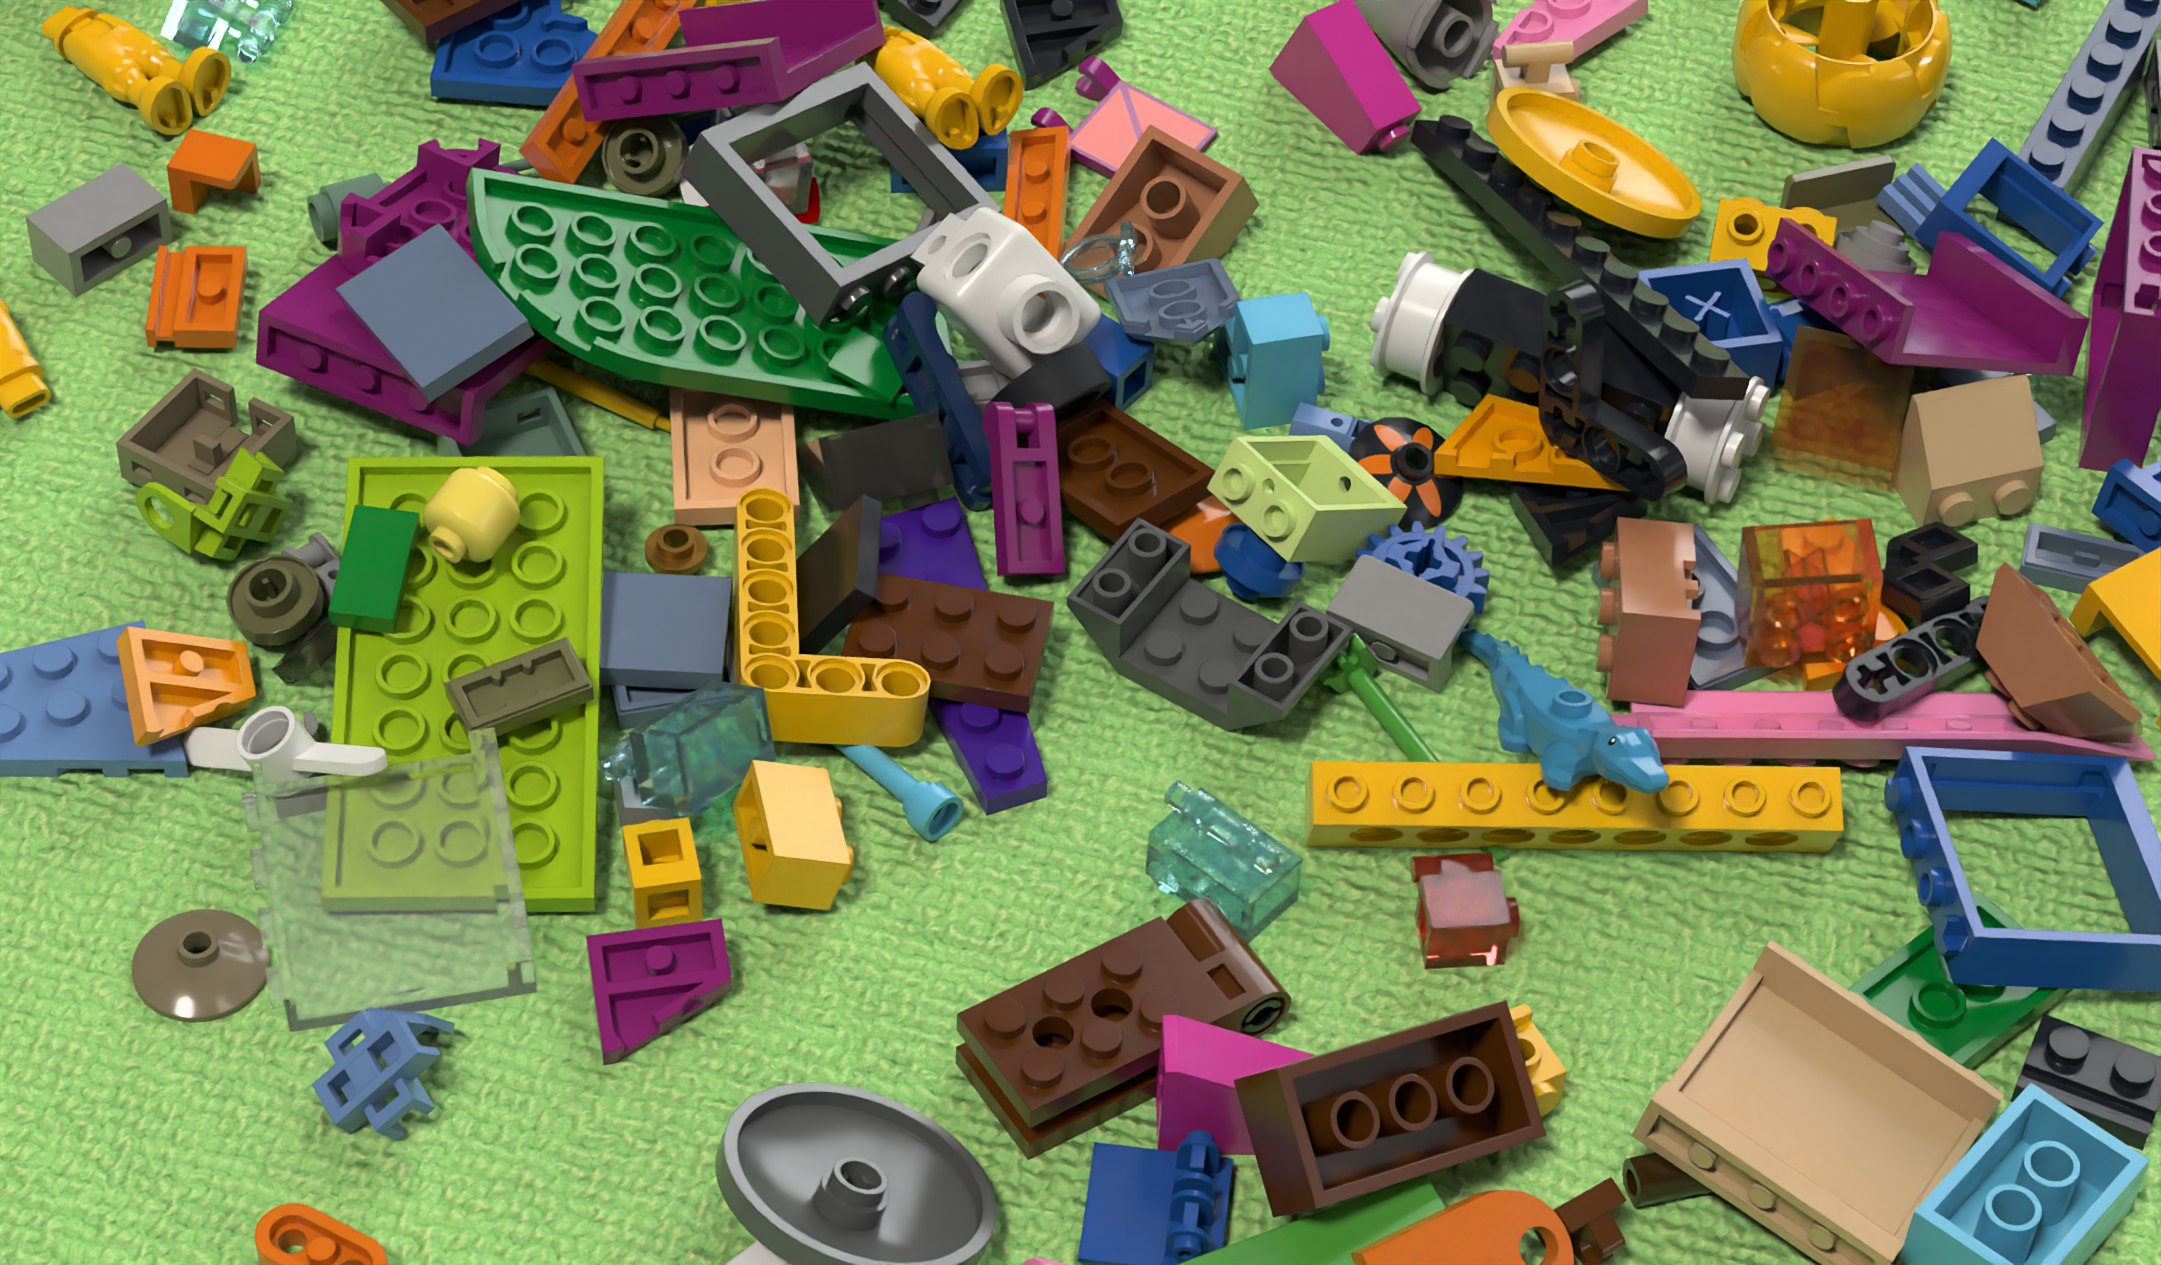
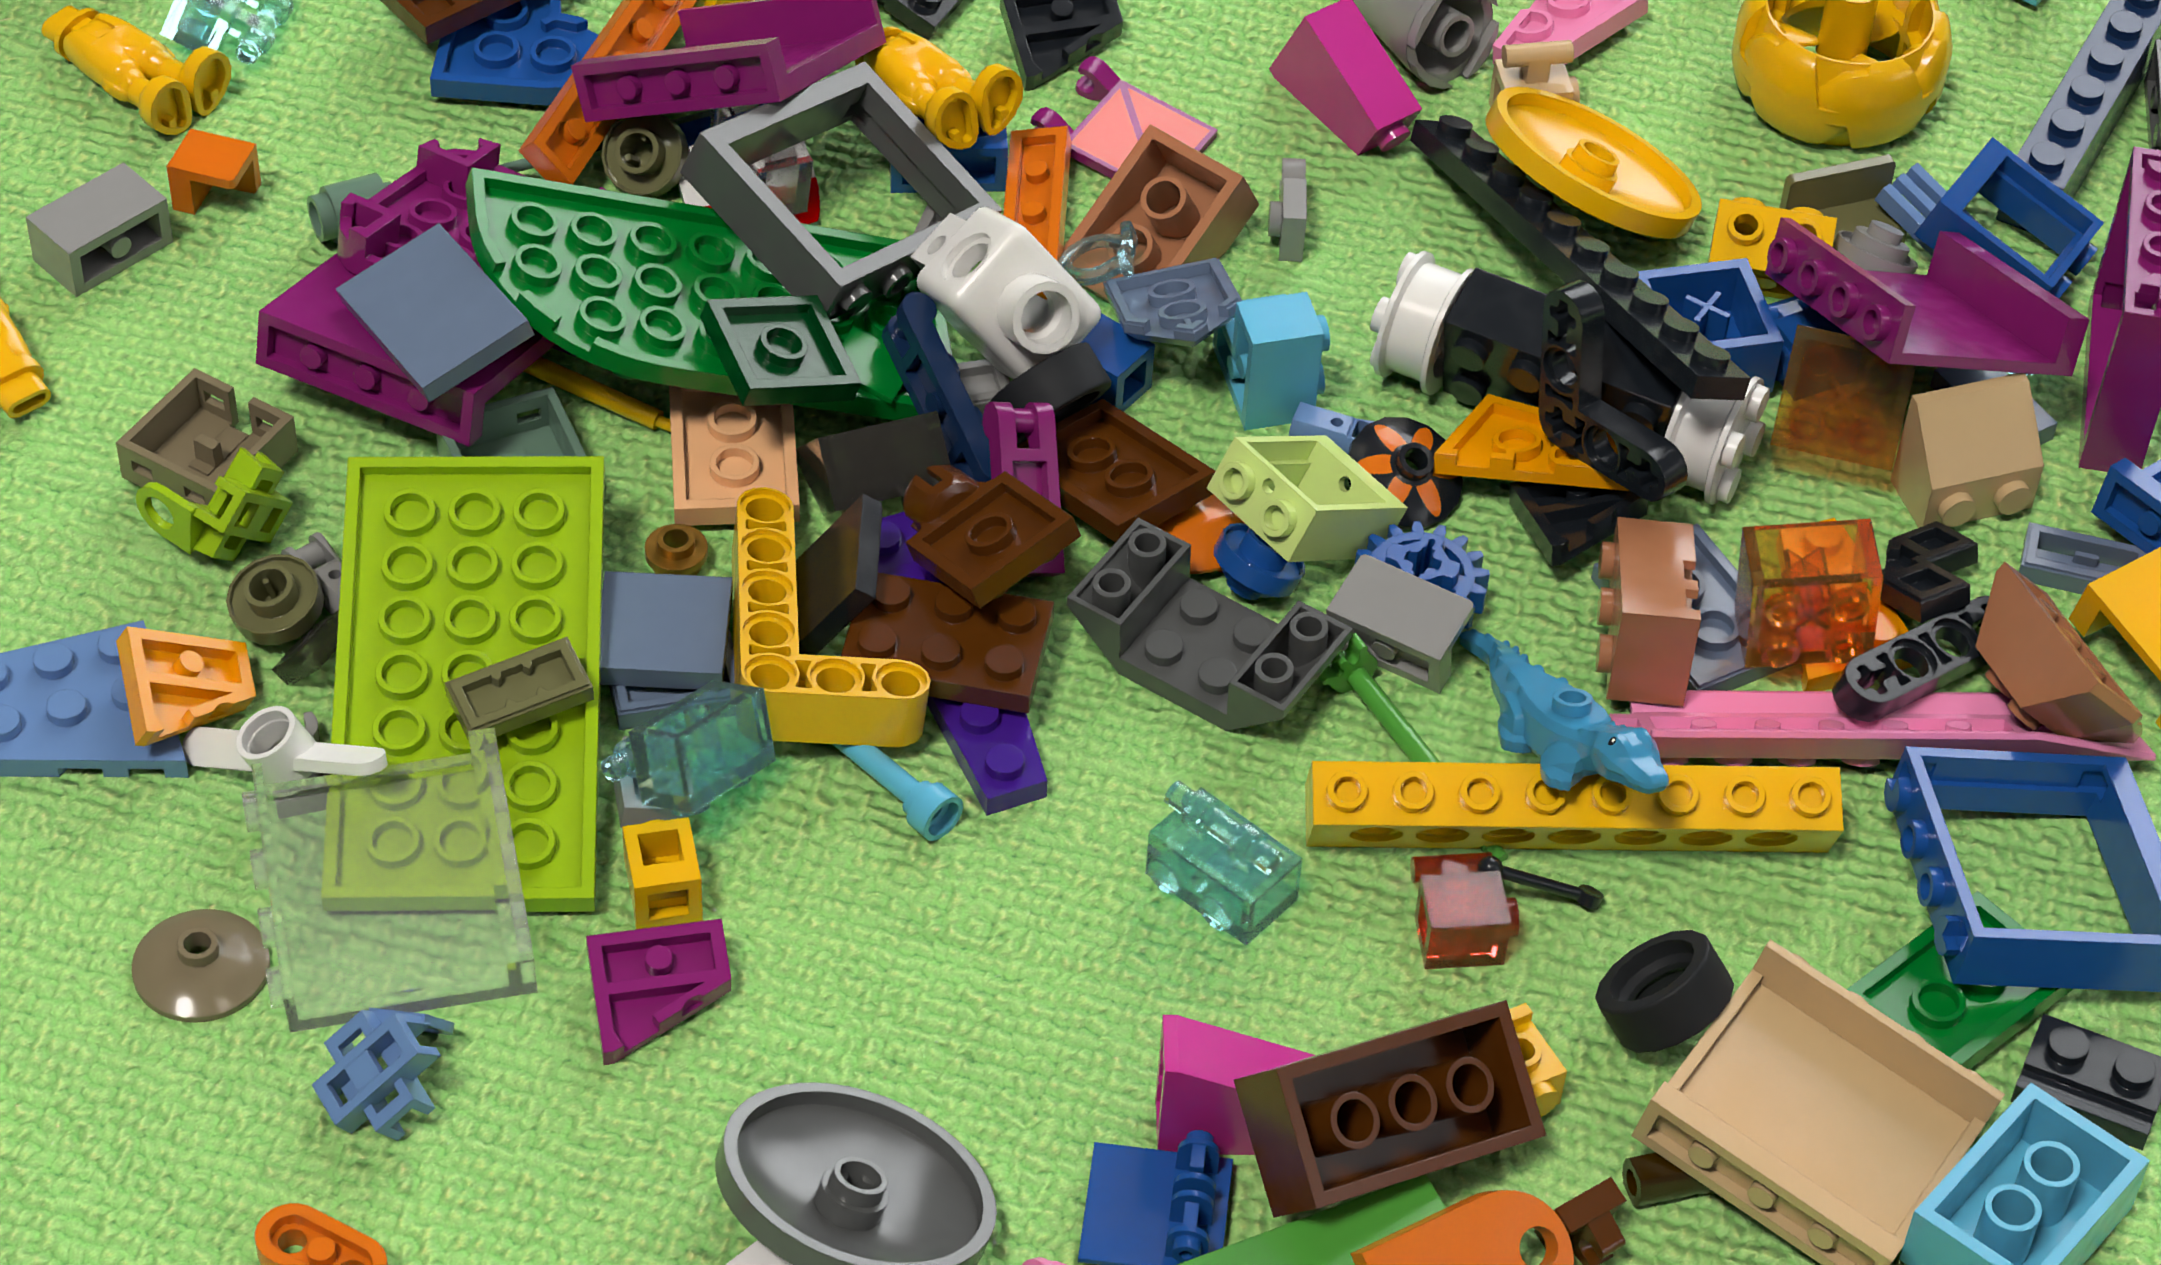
(197, 296): orange plate -> none
(374, 569): green tile -> none
(471, 514): light yellow head -> none
(780, 350): none -> dark green plate
(791, 835): yellow brick -> none
(982, 533): none -> reddish brown plate
(1089, 1031): reddish brown hinge -> none
(1289, 214): none -> light grey plate
(1584, 894): none -> black hinge
(1664, 991): none -> black tyre

